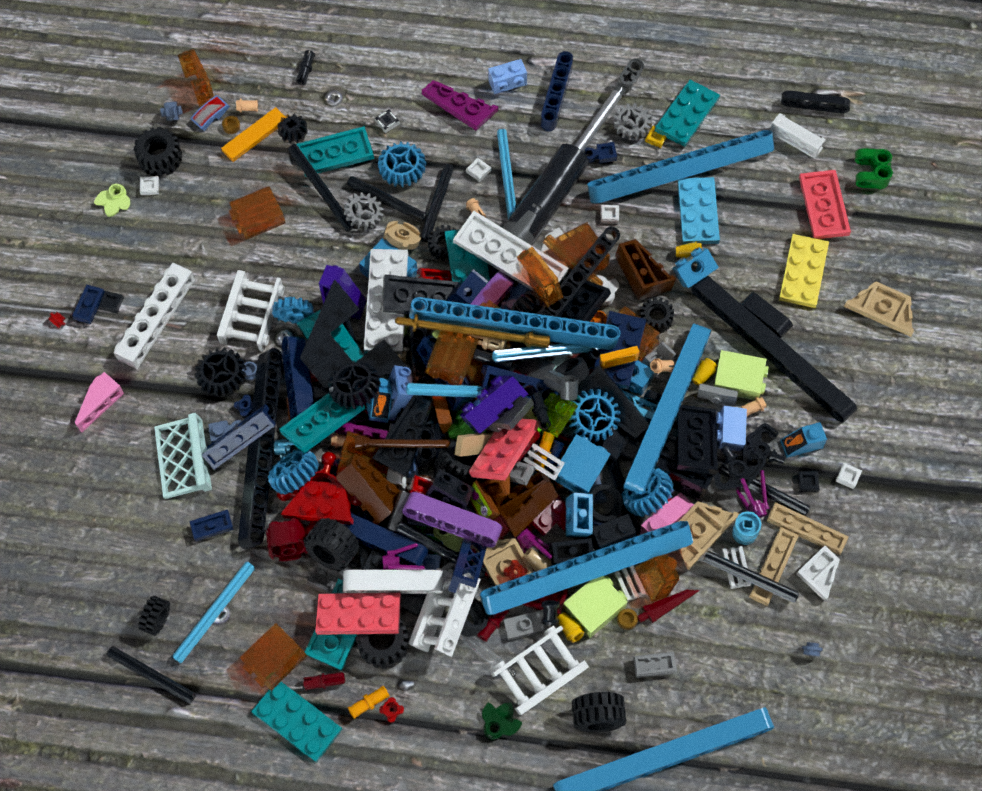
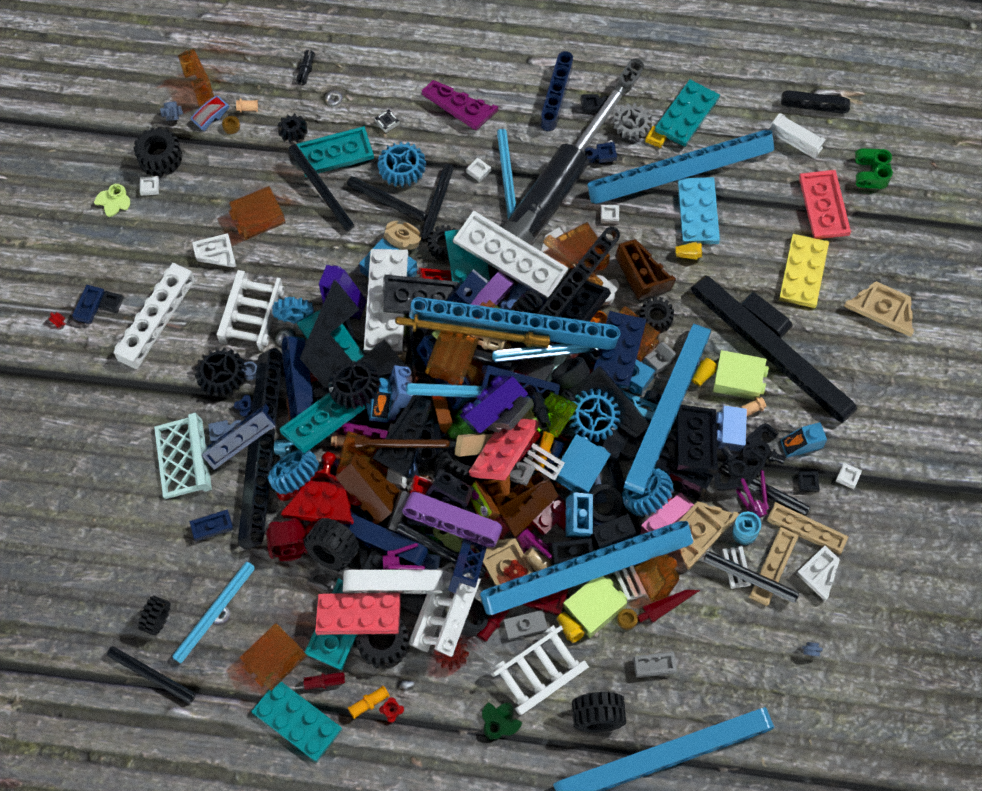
(99, 398): bright pink slope -> none
(215, 250): none -> white wing
(253, 135): light orange tile -> none
(365, 211): light grey gear -> none
(460, 653): none -> clear red gear
(473, 205): light nougat pin -> none
(507, 76): light blue brick -> none
(539, 276): clear orange brick -> none
(550, 612): black bush -> none
(565, 385): dark grey piece -> none
(592, 103): none -> black plate
(619, 357): light orange tile -> none
(659, 365): light nougat pin -> none
(705, 266): dark azure brick -> none
(717, 395): light grey plate -> none

